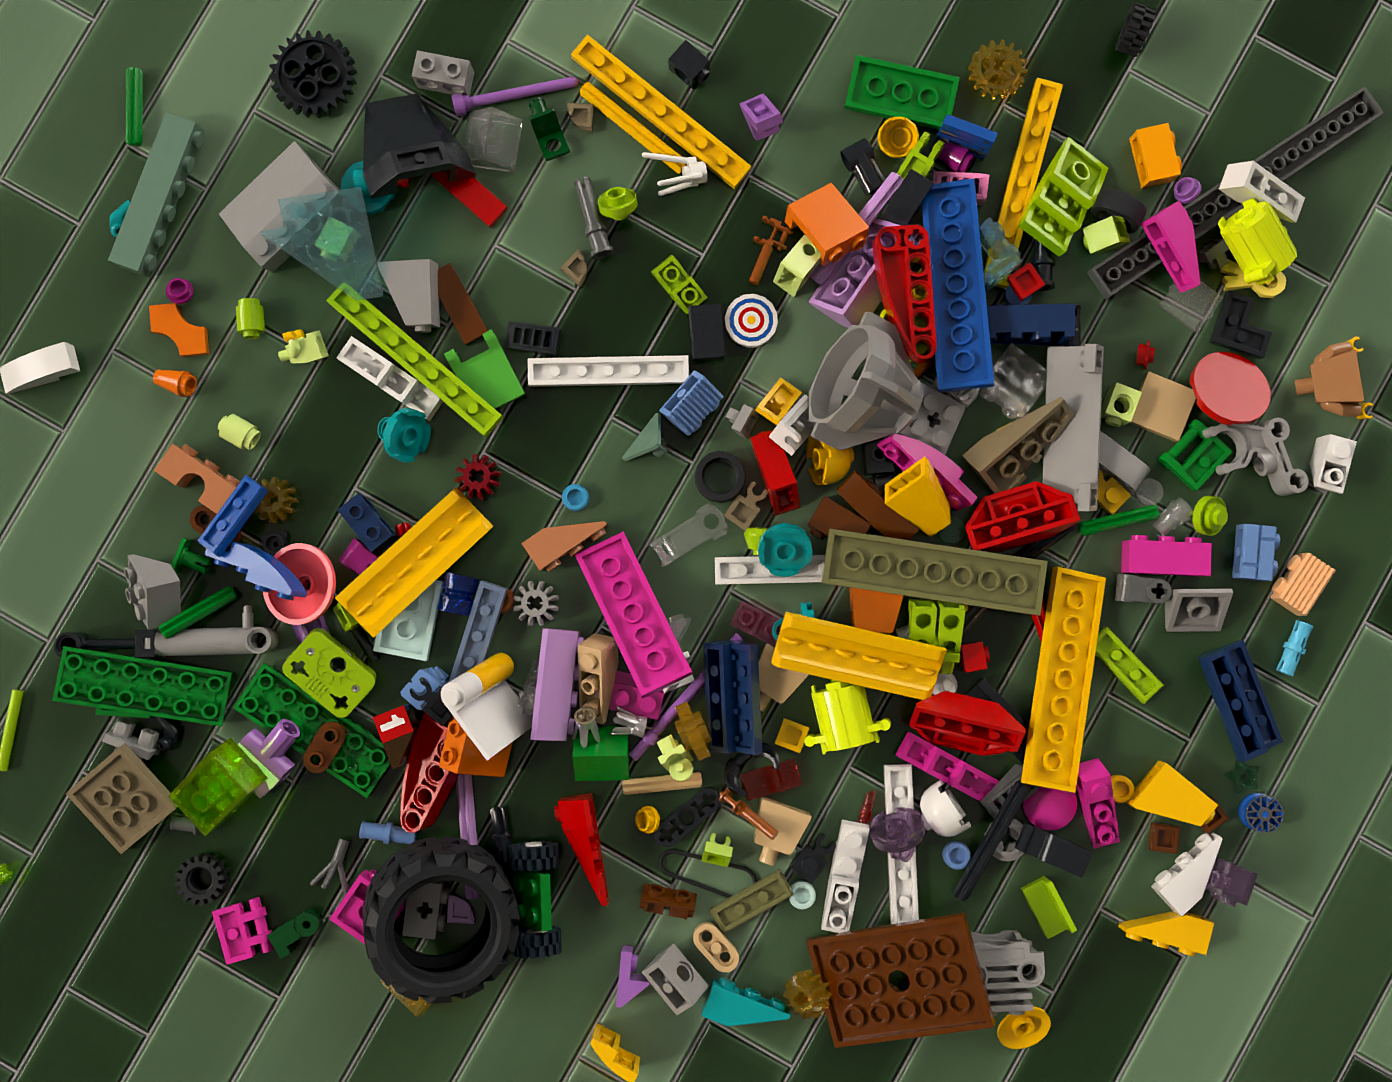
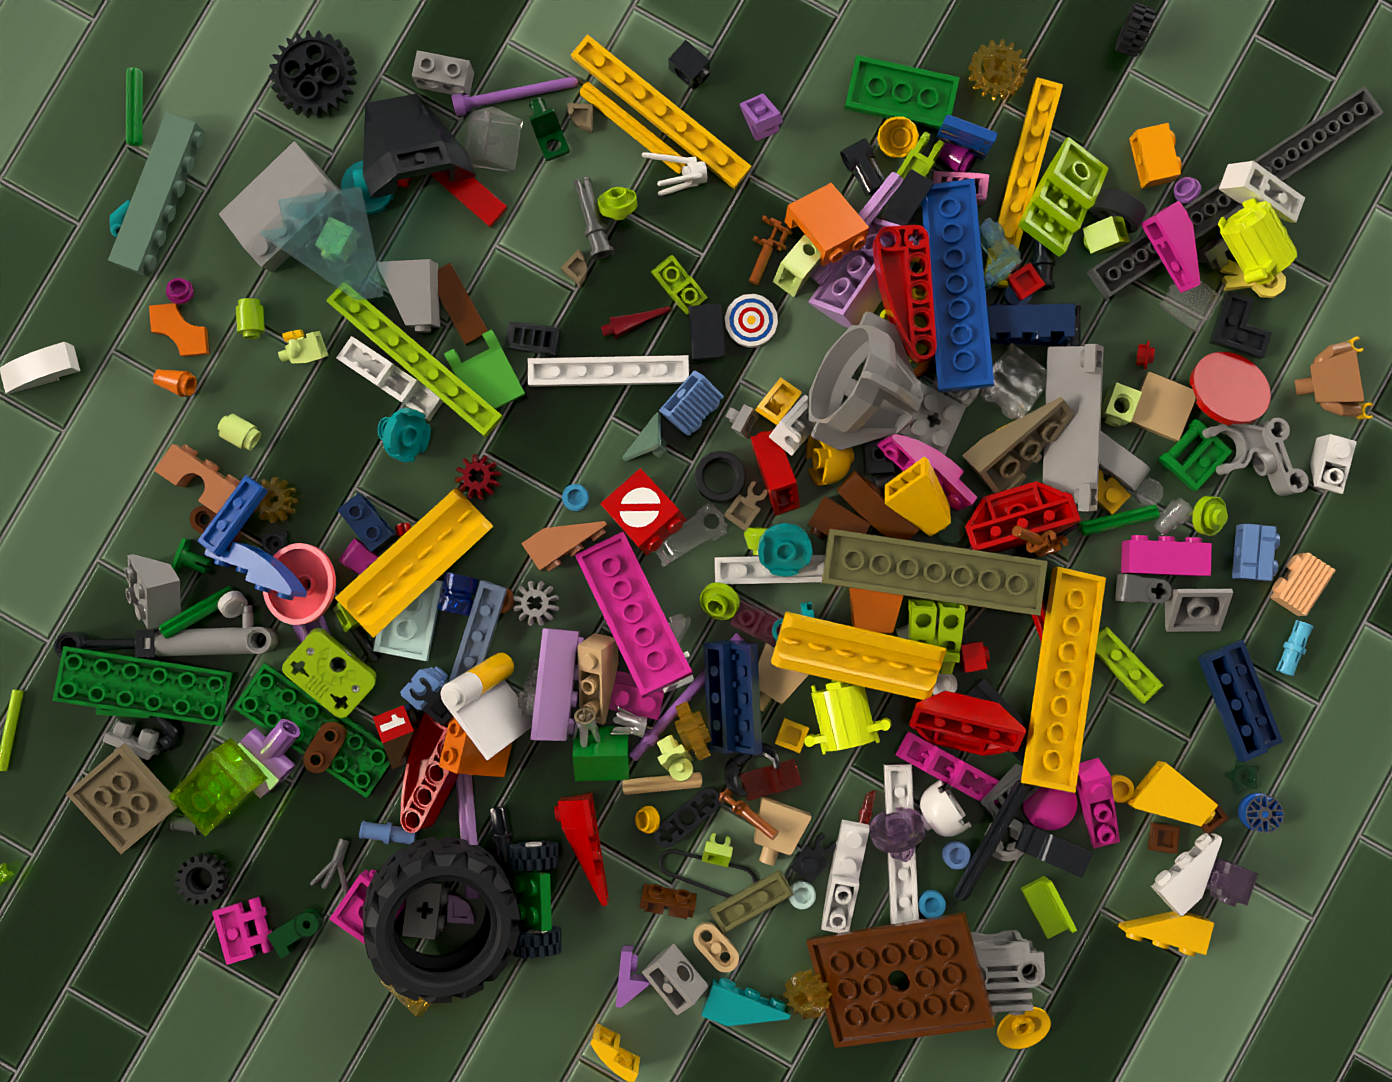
(232, 604): none -> white tile
(623, 324): none -> dark red piece
(644, 512): none -> red brick
(719, 601): none -> lime plate
(931, 904): none -> dark azure tile
(1040, 542): none -> dark orange piece

